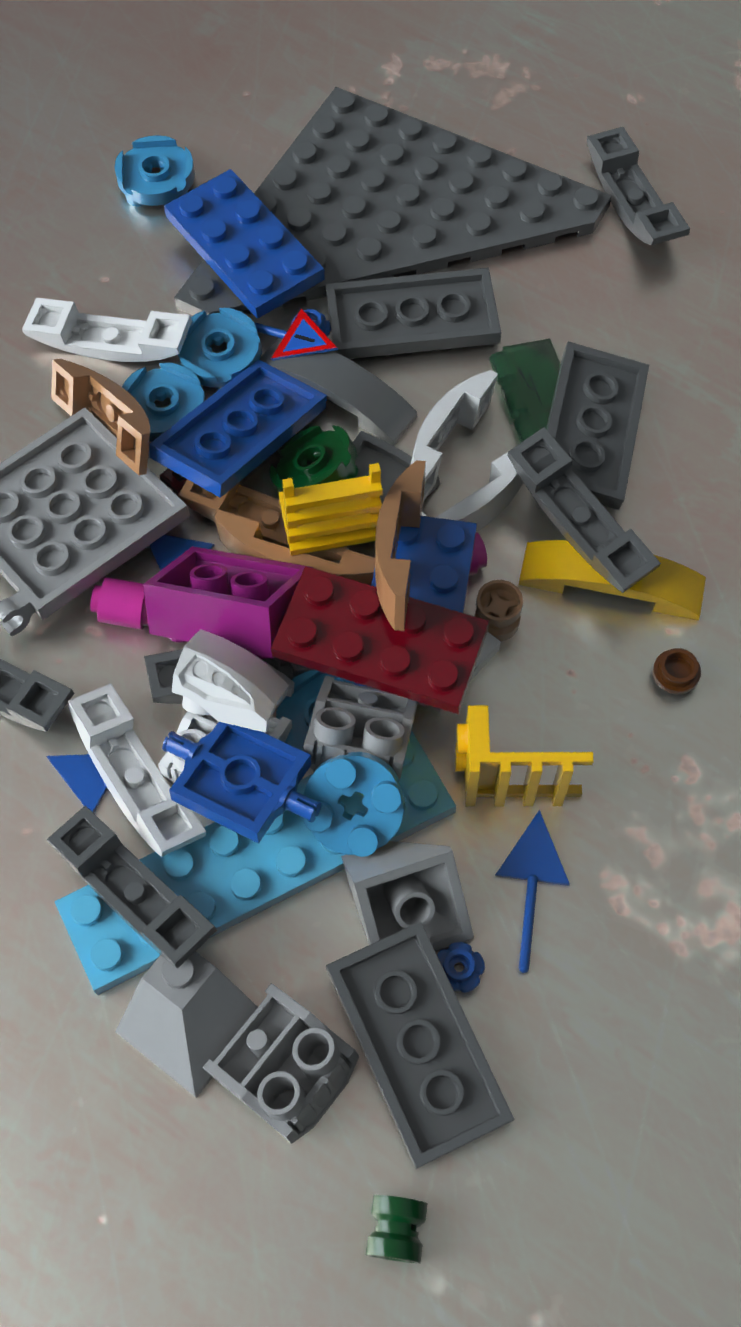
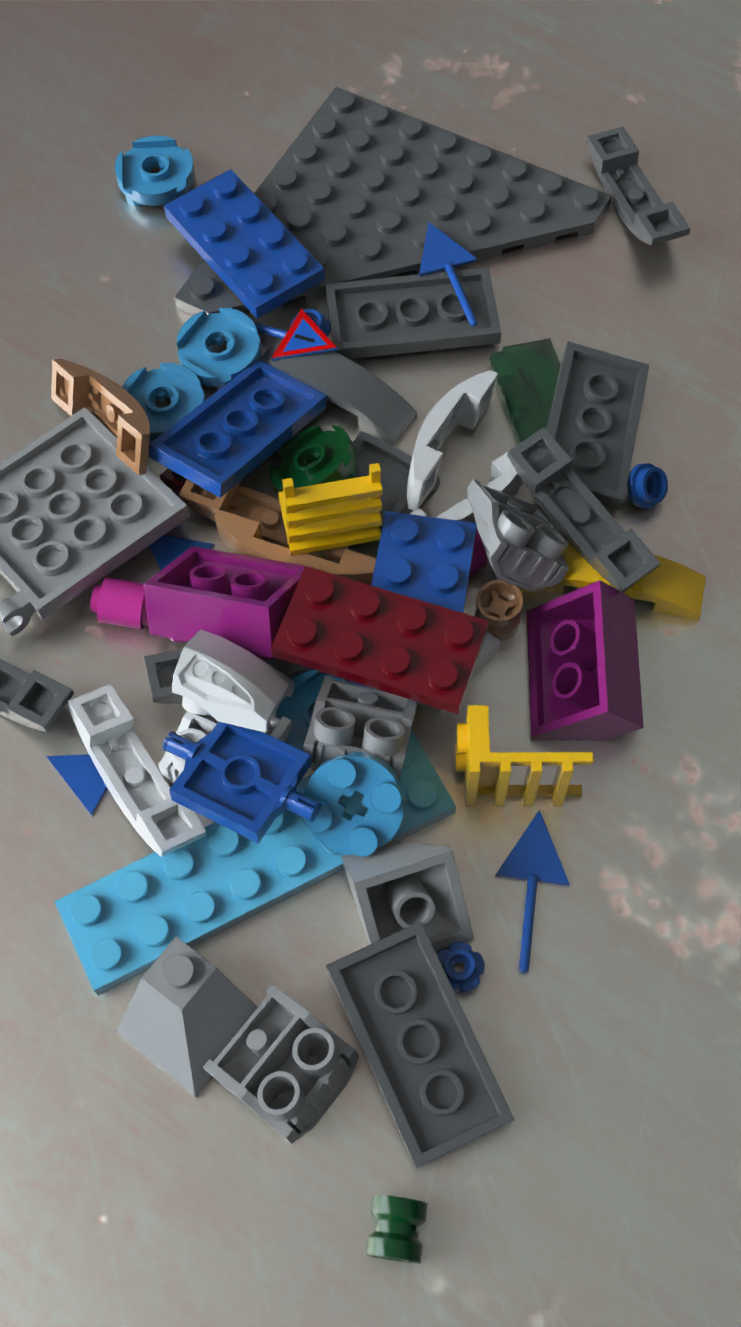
(106, 337): white slope -> none
(131, 888): dark grey slope -> none
(392, 575): medium nougat slope -> none
(445, 254): none -> blue piece
(518, 538): none -> light grey slope
(584, 666): none -> magenta slope
(647, 485): none -> blue plate
(677, 671): reddish brown plate -> none

